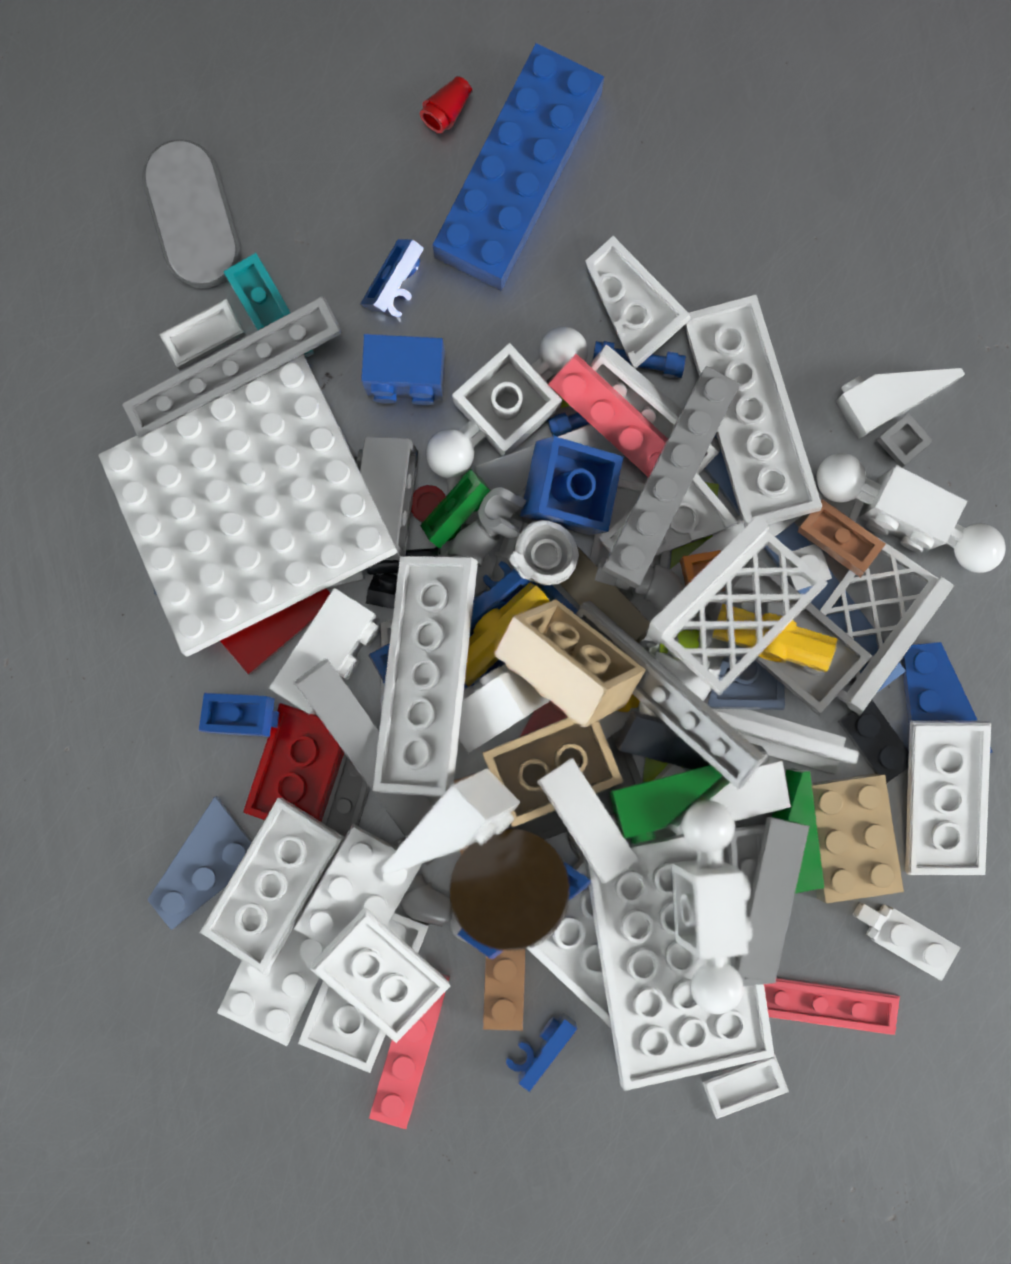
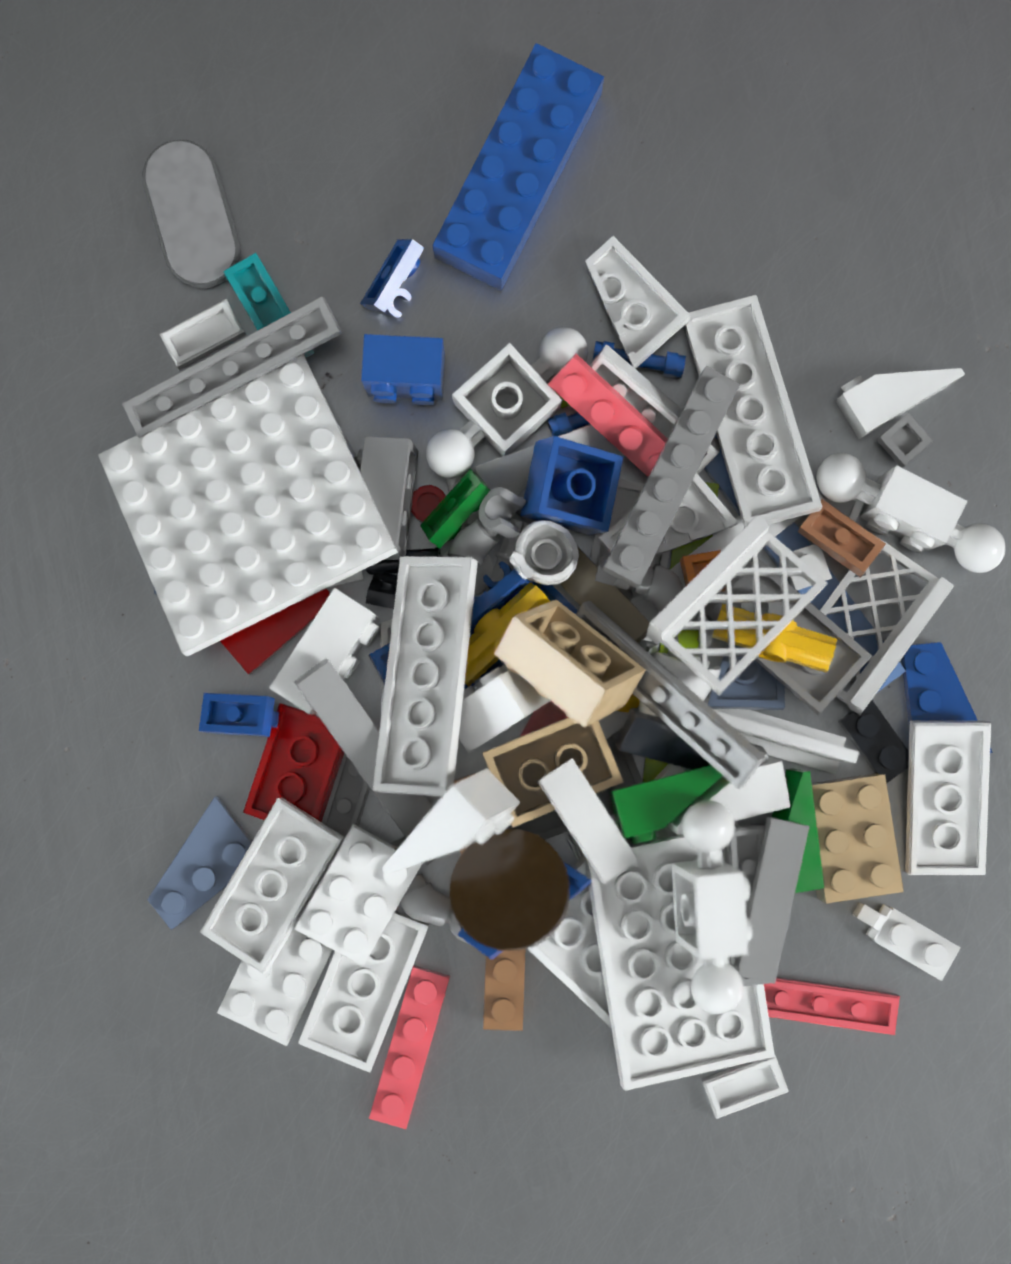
(380, 975): white tile -> none
(445, 105): red cone -> none
(554, 1036): blue plate -> none

